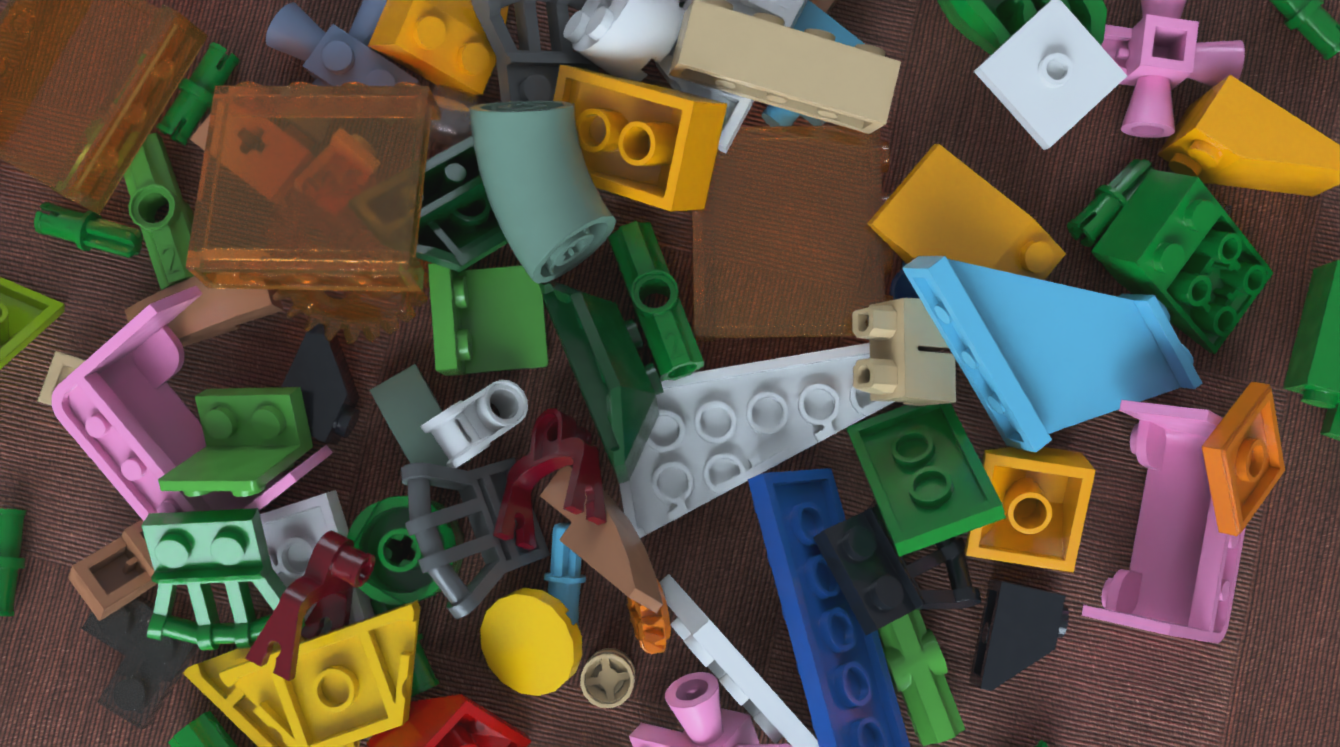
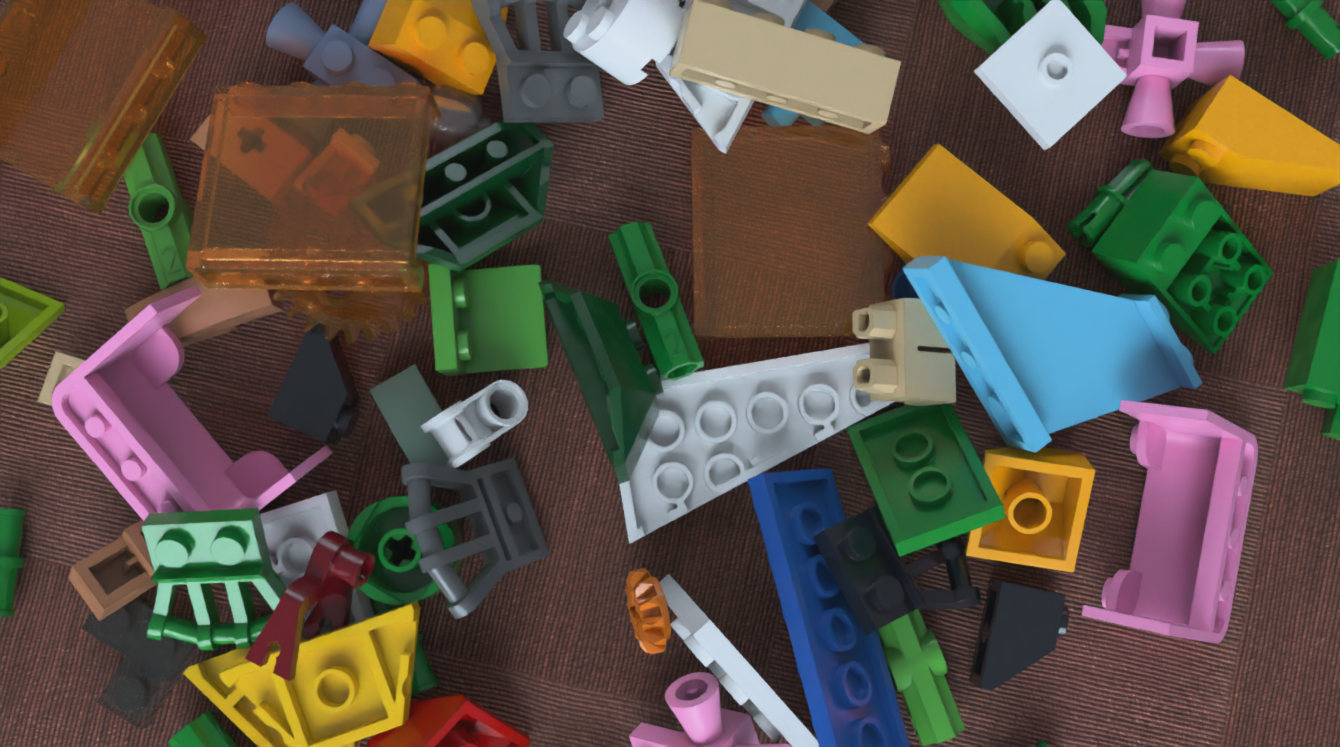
(88, 230): green axle -> none
(197, 93): green pin -> none
(247, 439): bright green bracket -> none
(531, 642): yellow tile -> none
(539, 184): sand green brick -> none
(554, 445): dark red piece -> none
(565, 574): medium azure axle -> none
(602, 683): tan wheel -> none
(609, 547): nougat slope -> none
(644, 137): light orange slope -> none
(1244, 458): orange plate -> none

